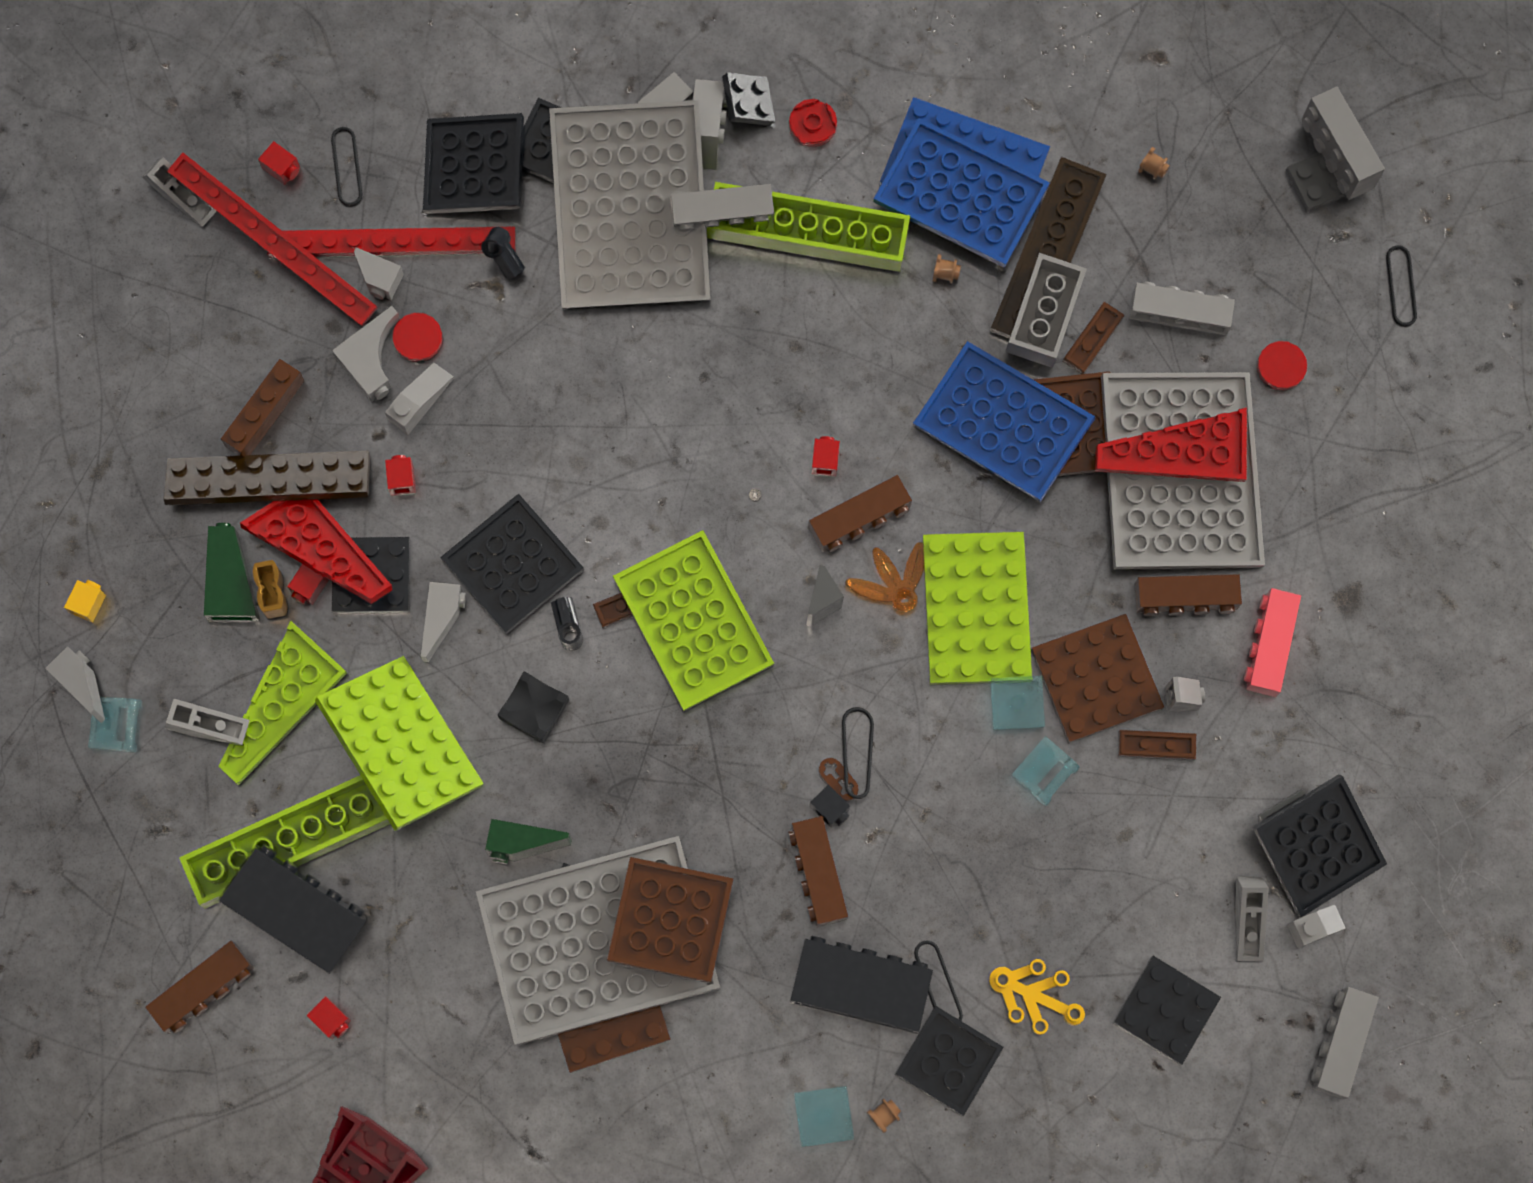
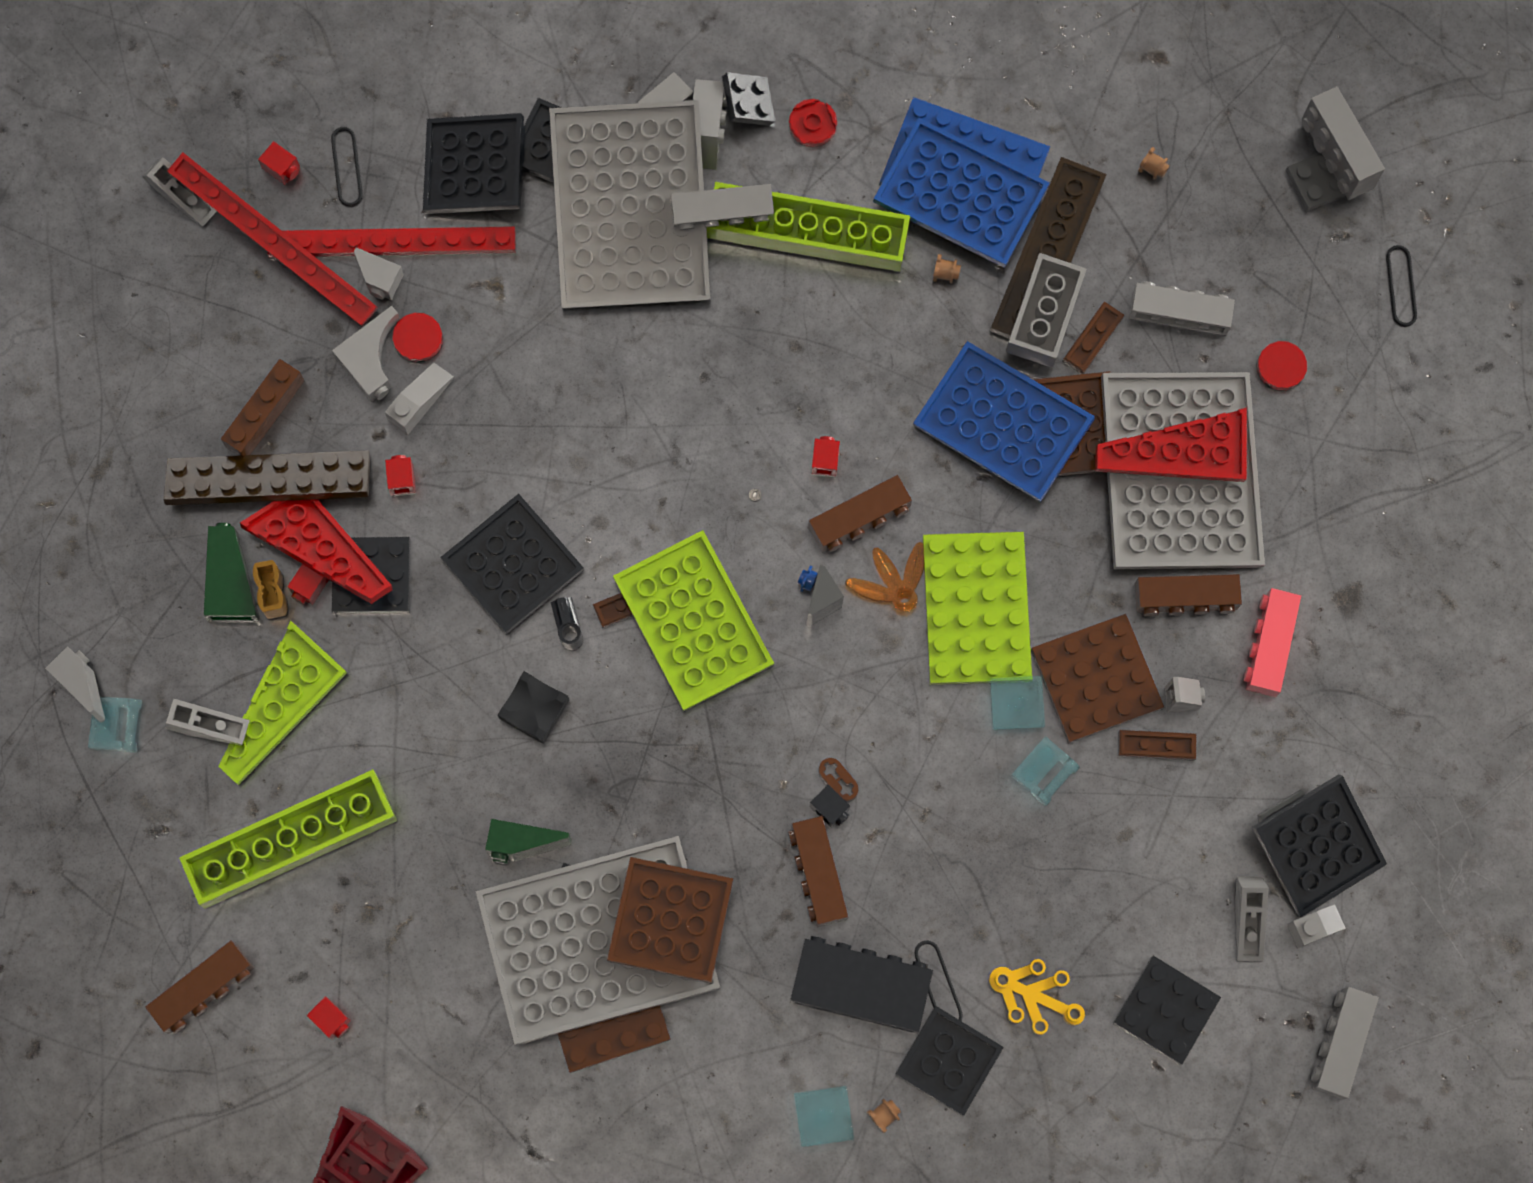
(85, 600): yellow brick -> none
(293, 907): black brick -> none
(399, 742): lime plate -> none
(441, 614): light grey slope -> none
(498, 248): black piece -> none
(807, 579): none -> blue plate
(845, 752): black piece -> none

